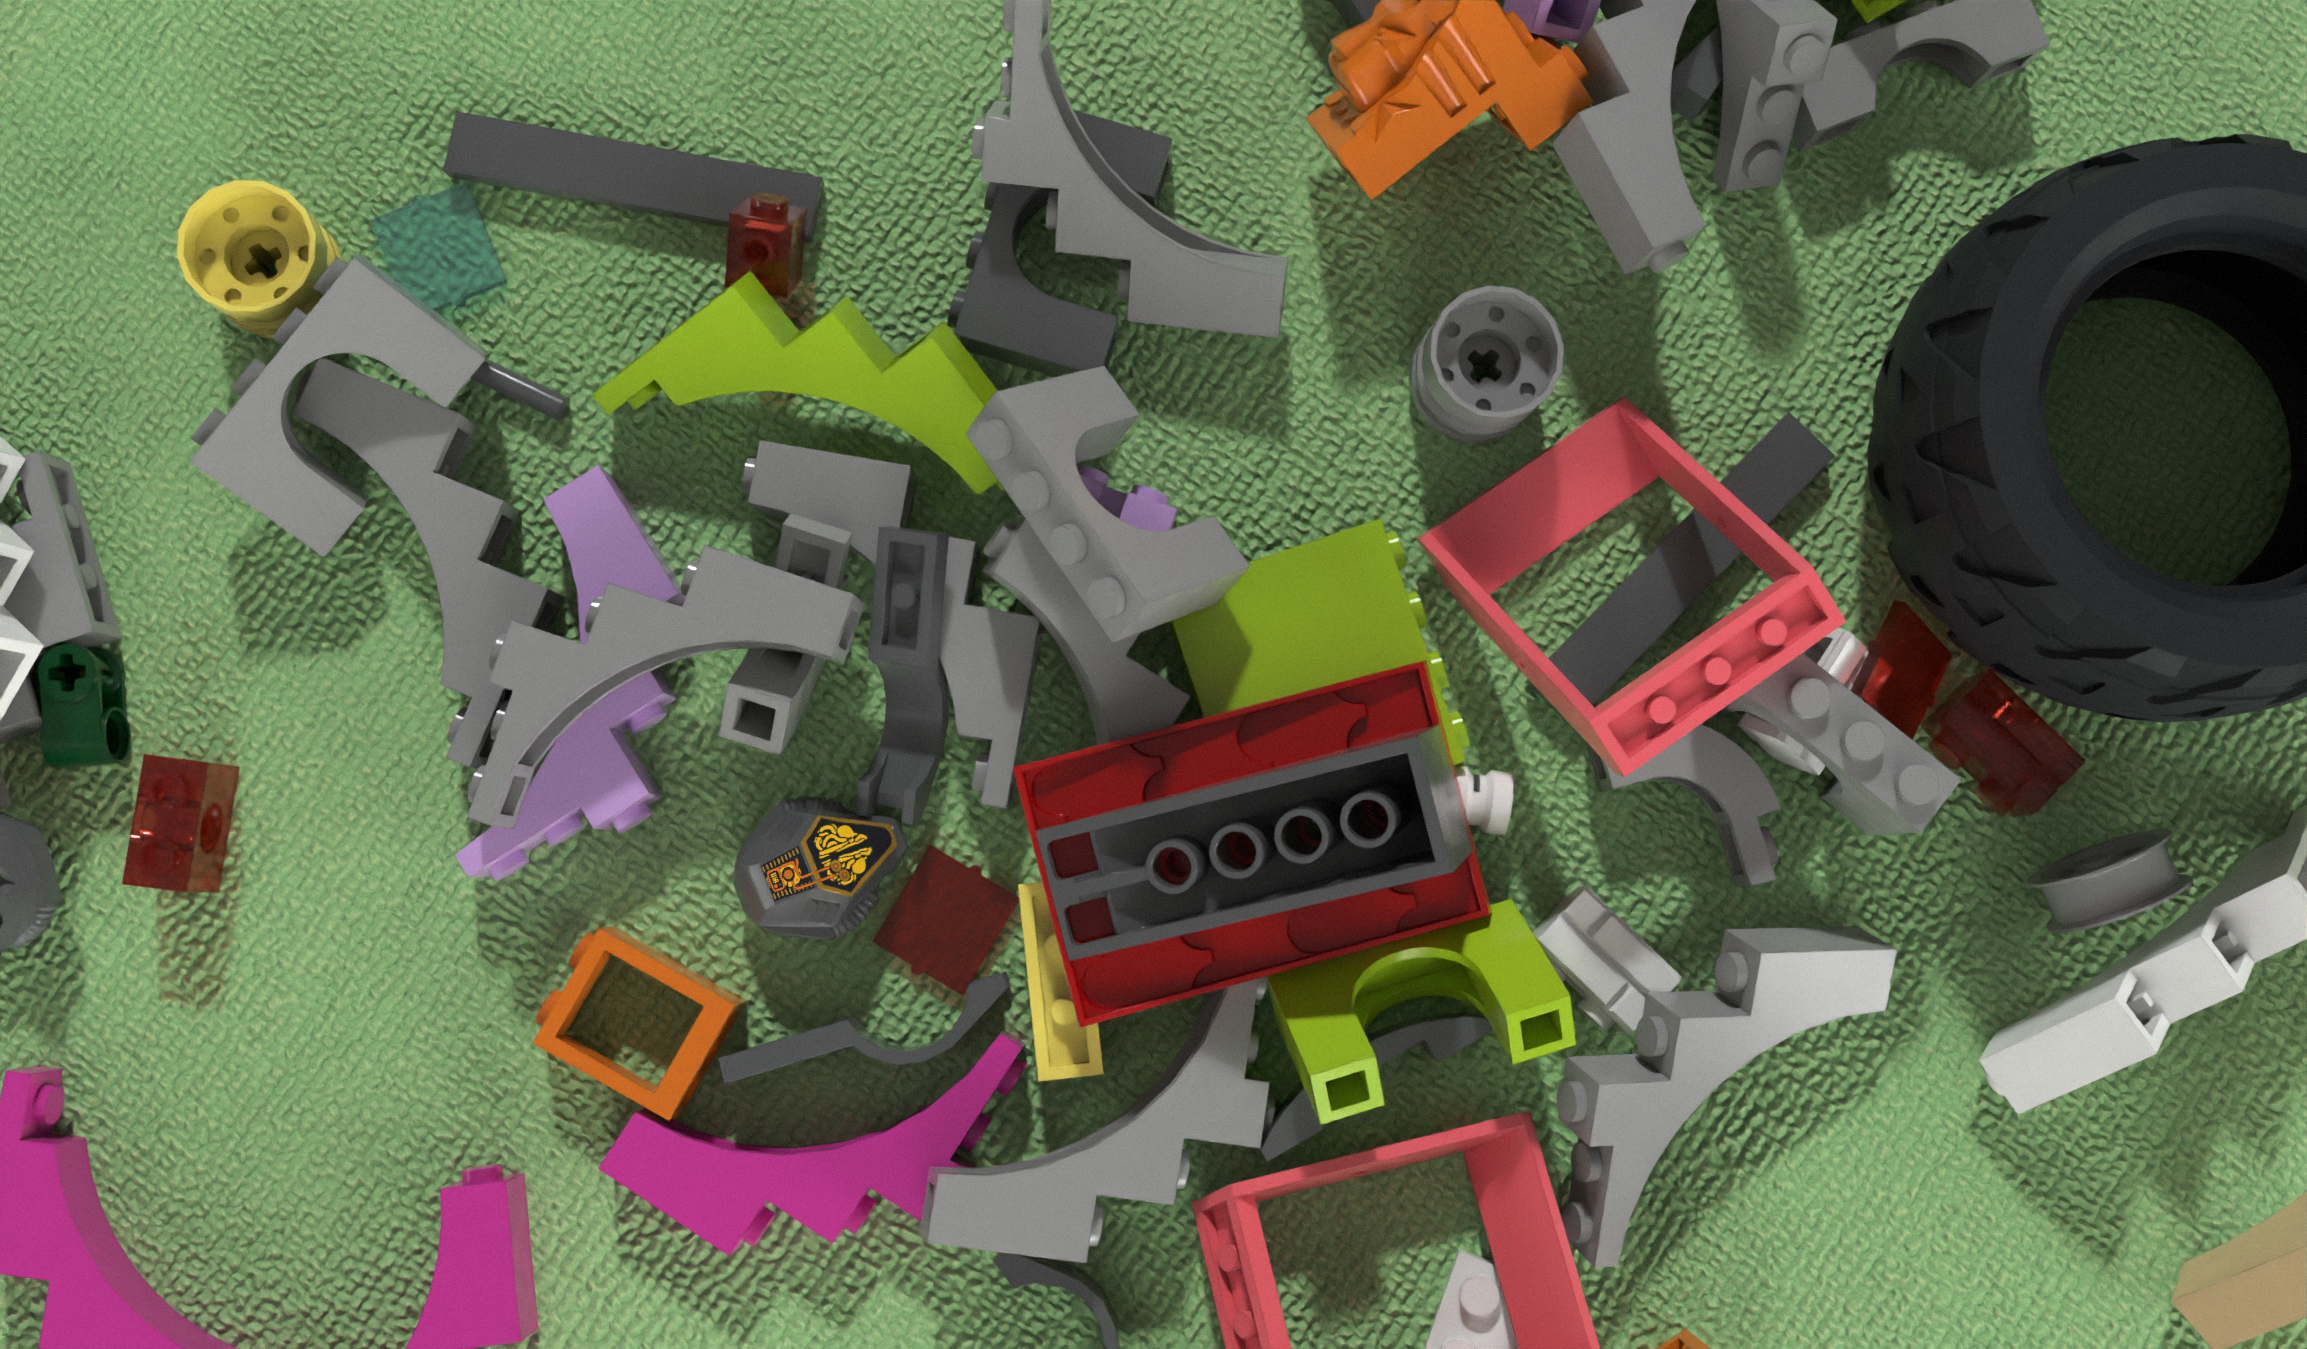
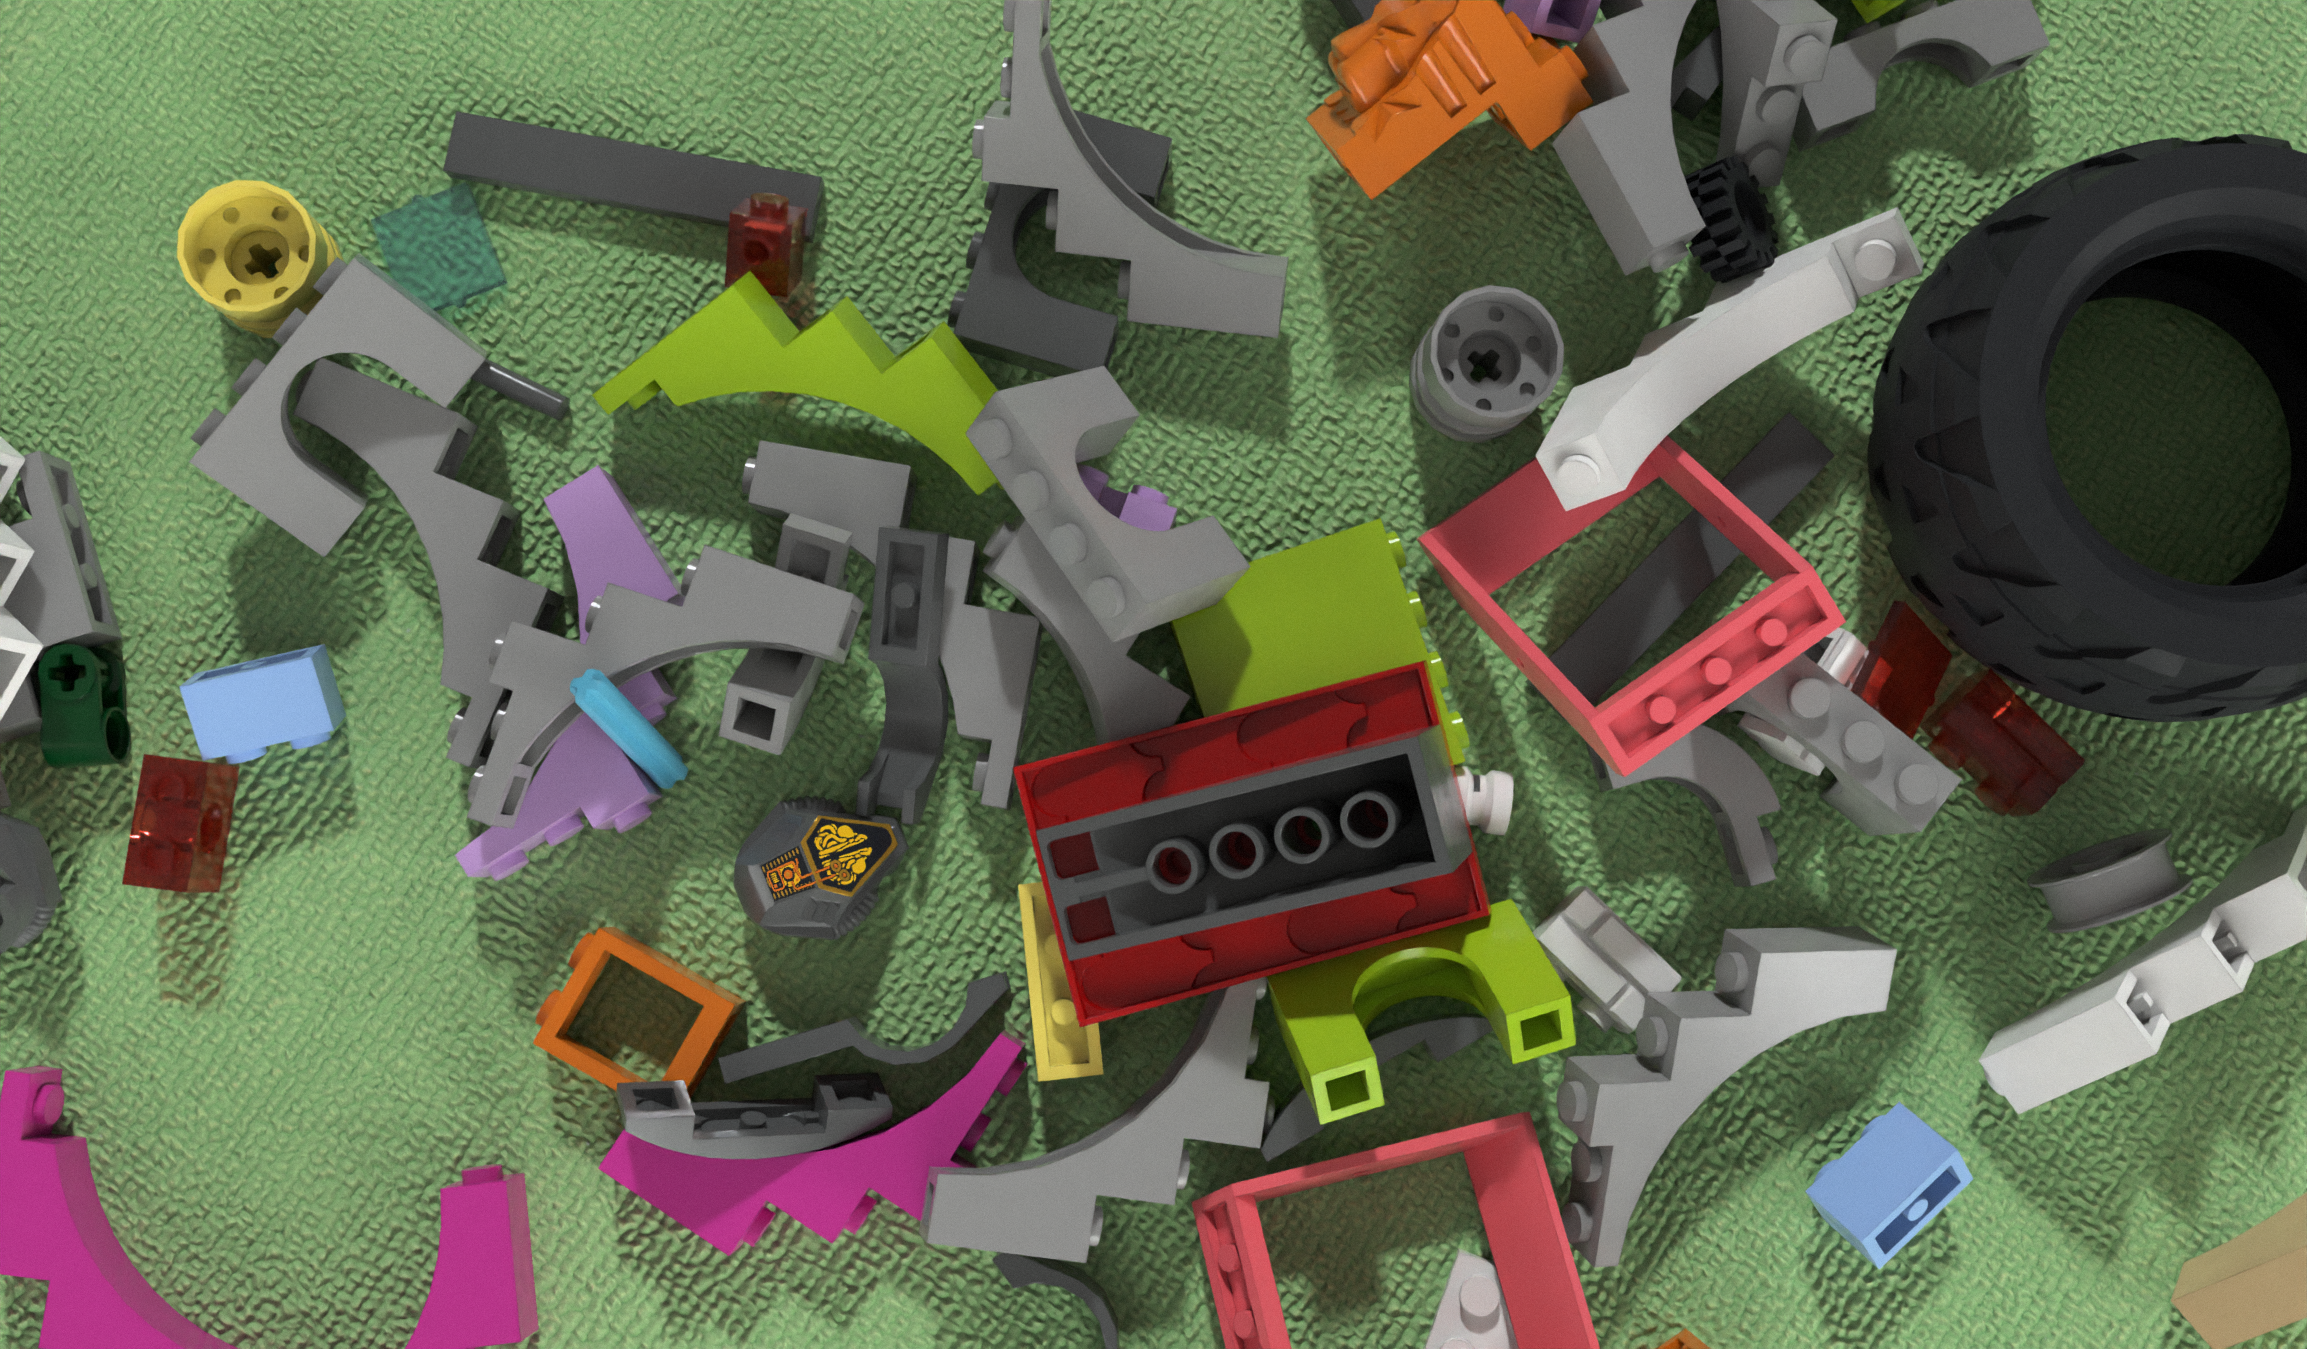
(264, 704): none -> light blue brick
(628, 728): none -> medium azure axle
(754, 1129): none -> dark grey slope
(946, 919): clear red piece -> none
(1624, 415): none -> white arch
(1736, 221): none -> black tyre
(1889, 1184): none -> light blue brick

